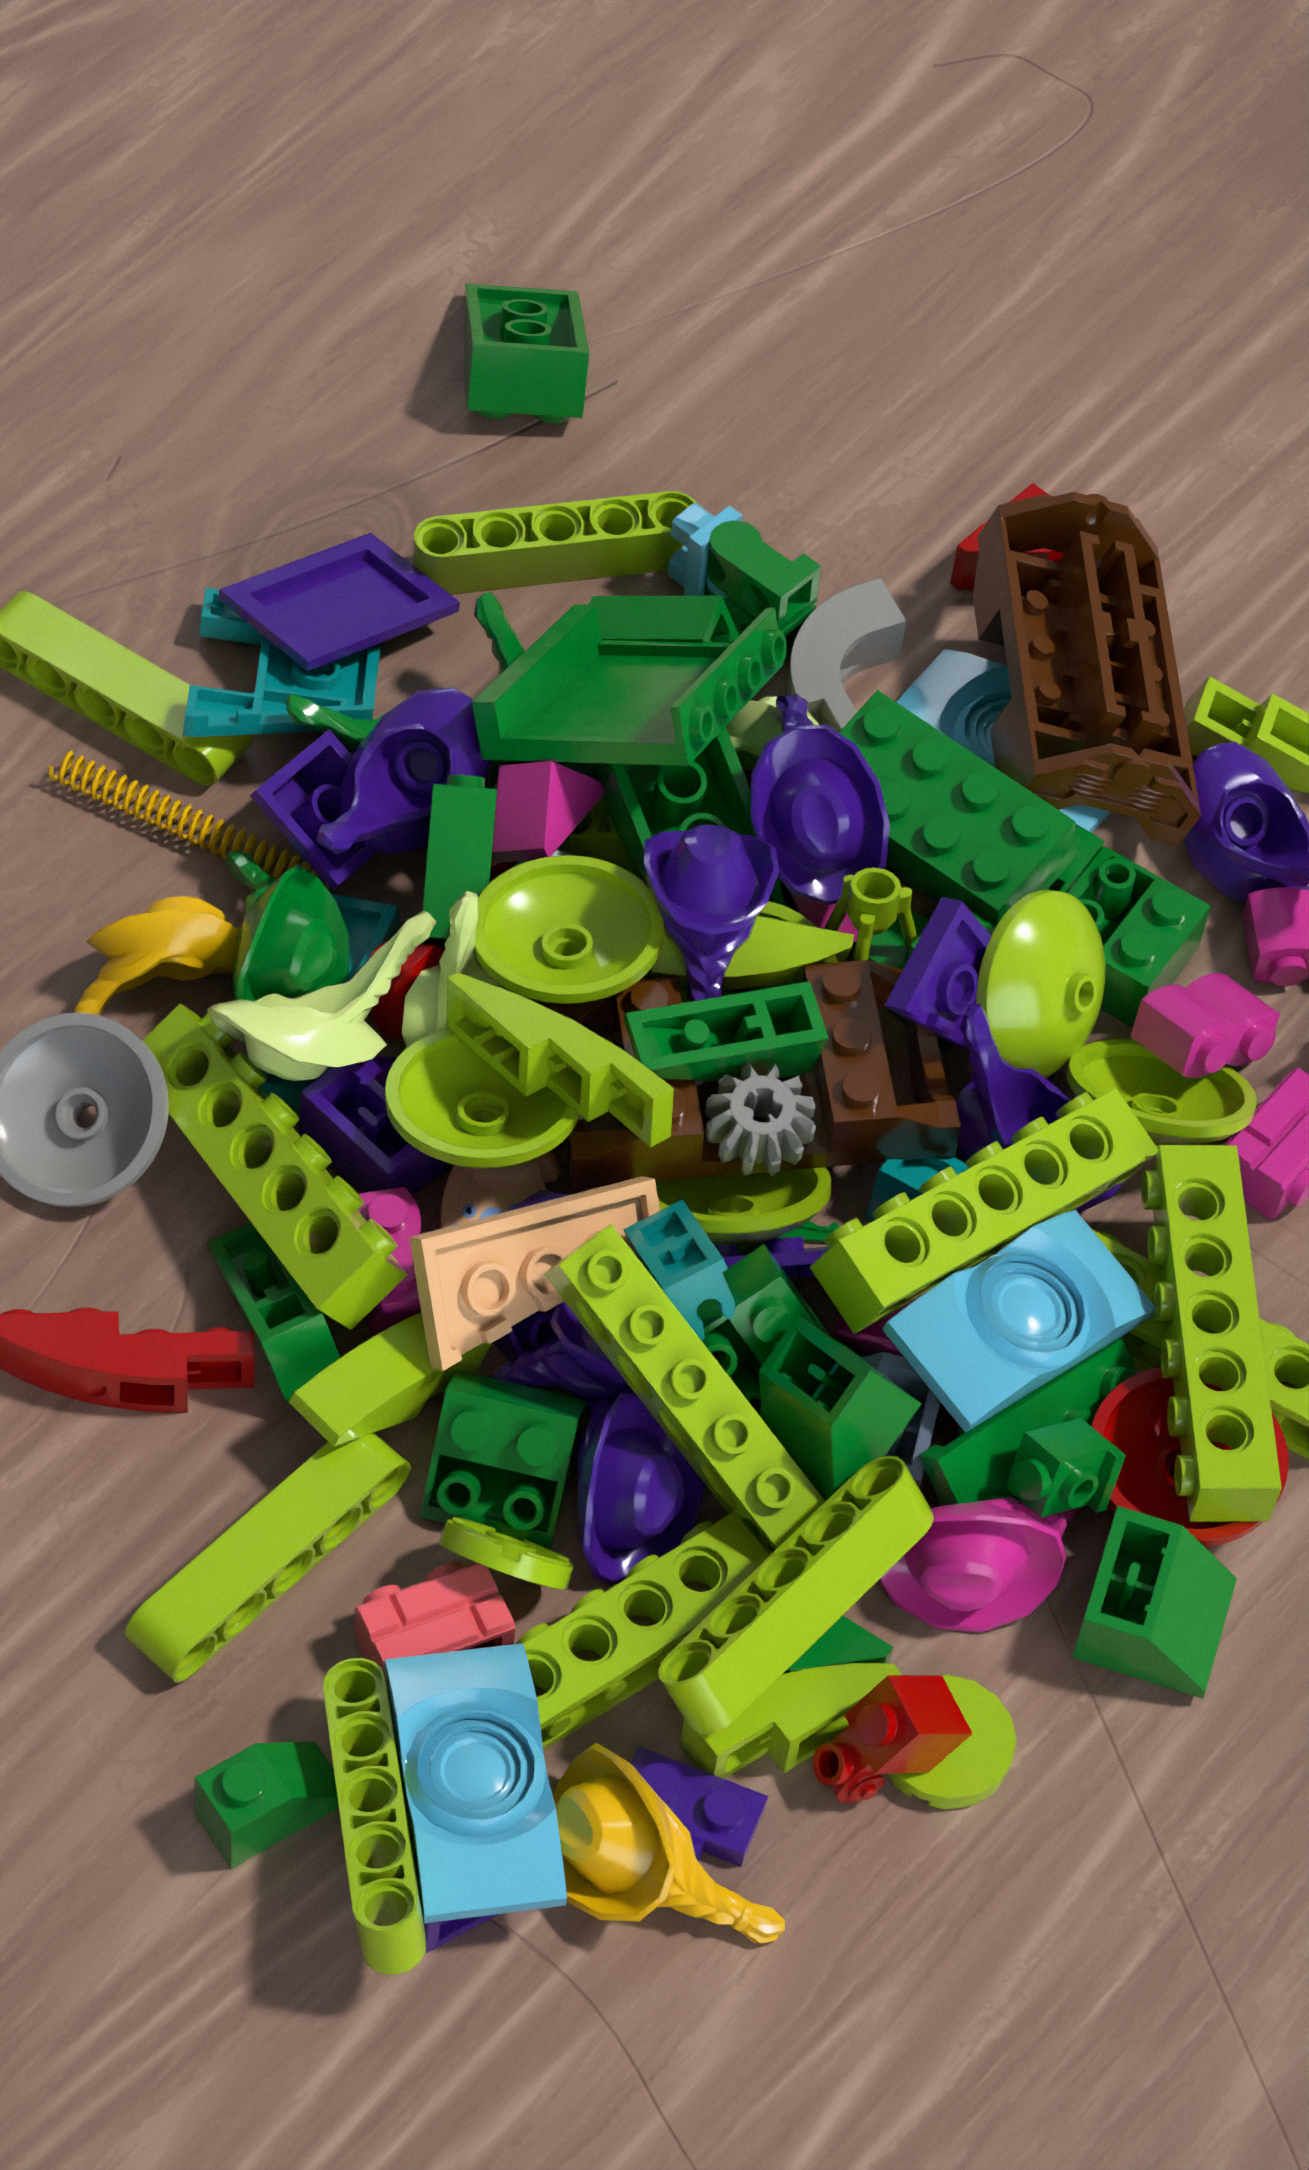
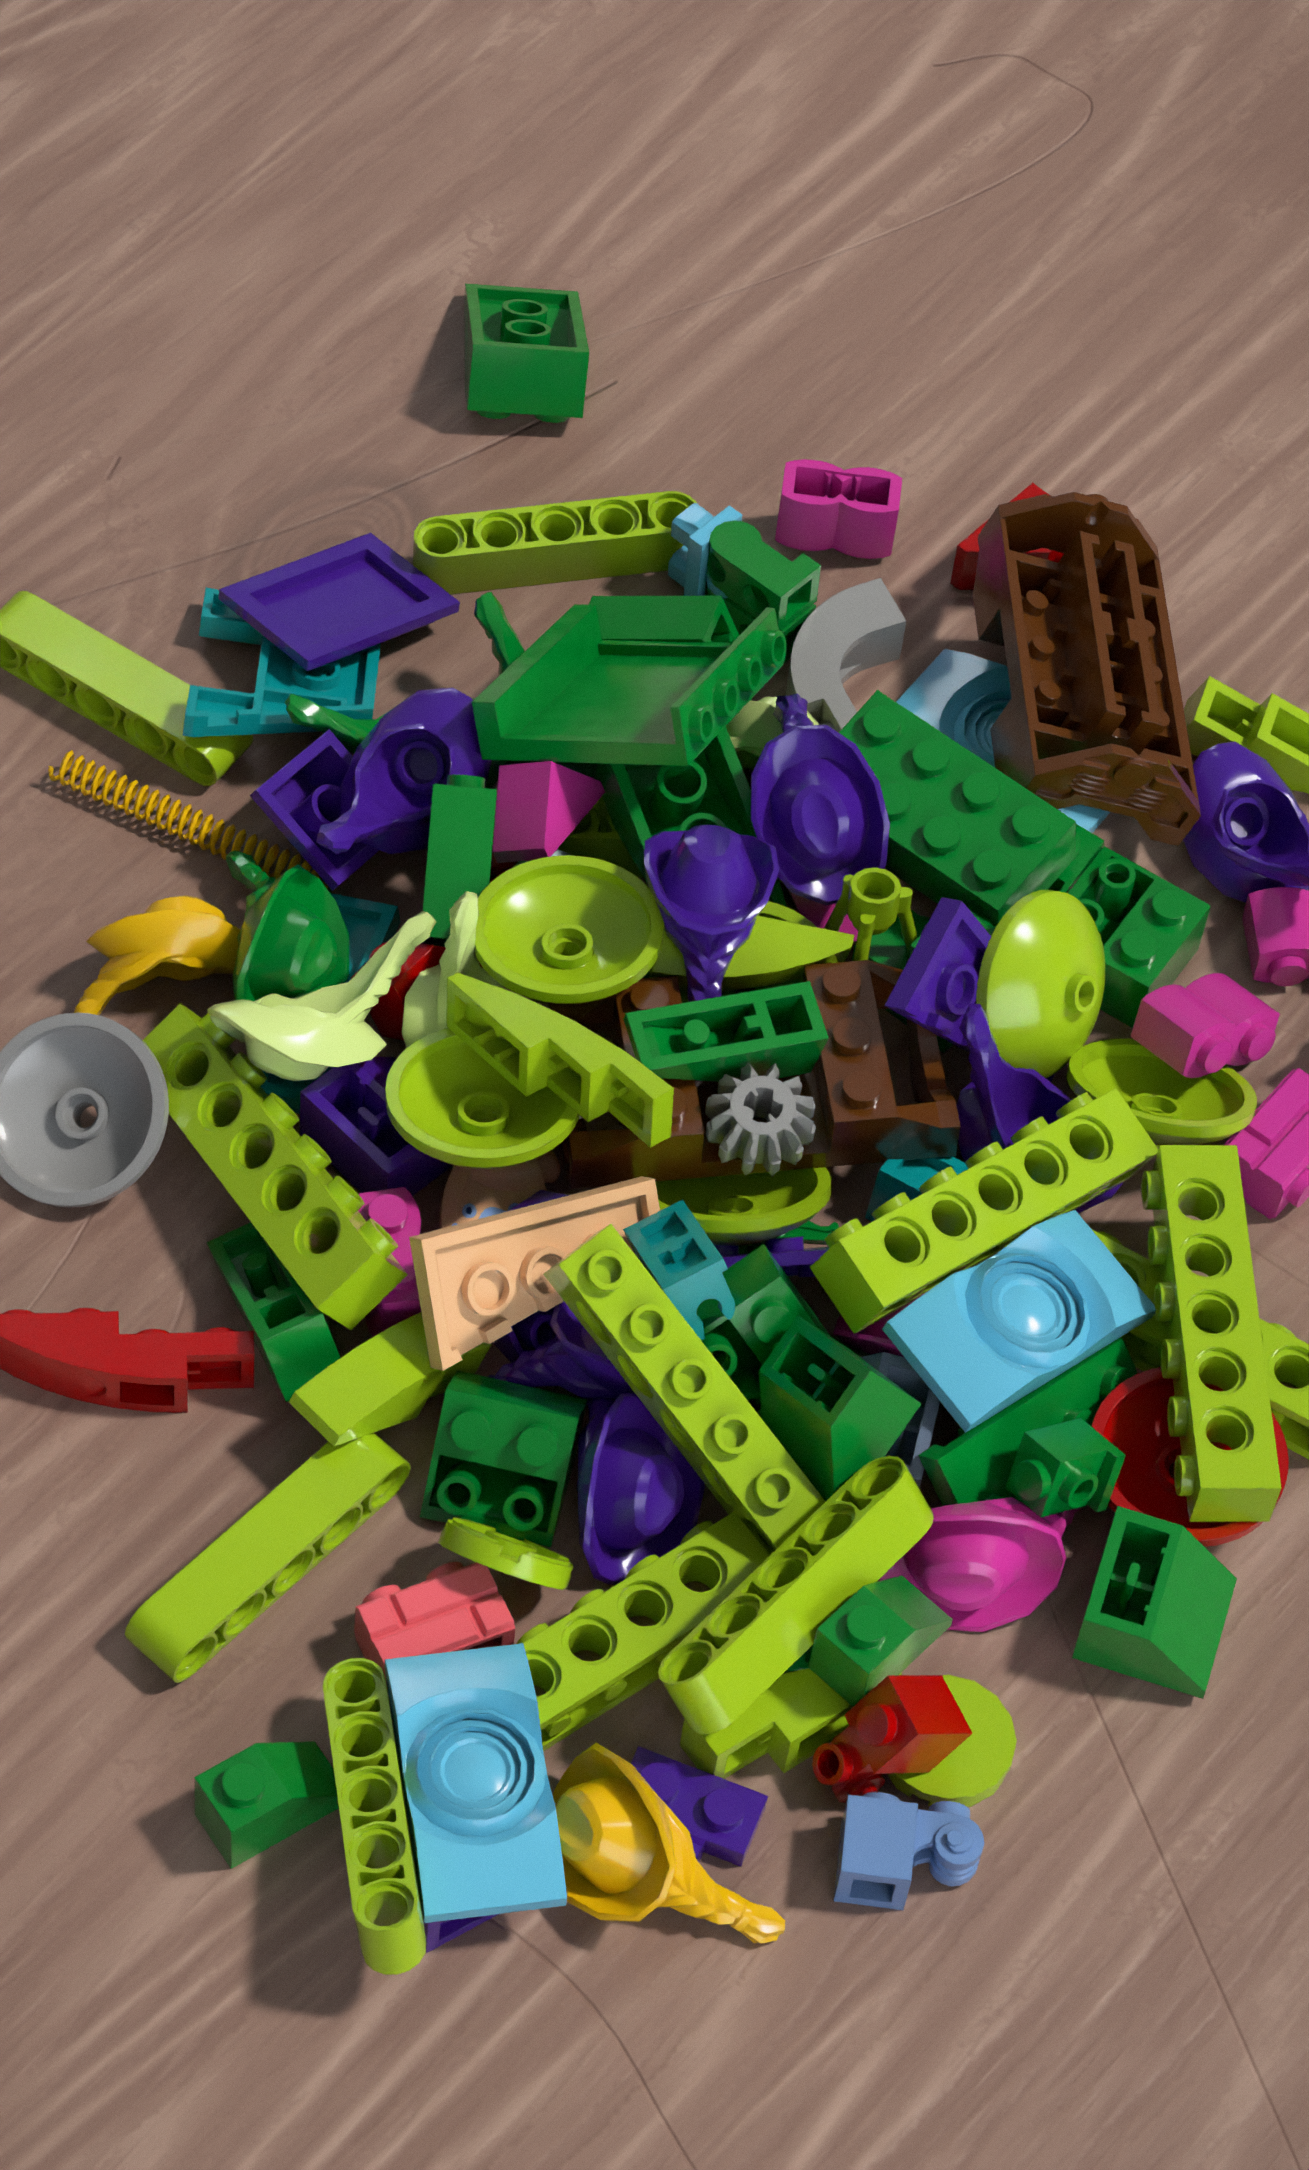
(838, 509): none -> dark pink brick
(875, 1636): none -> green slope
(889, 1837): none -> medium blue brick

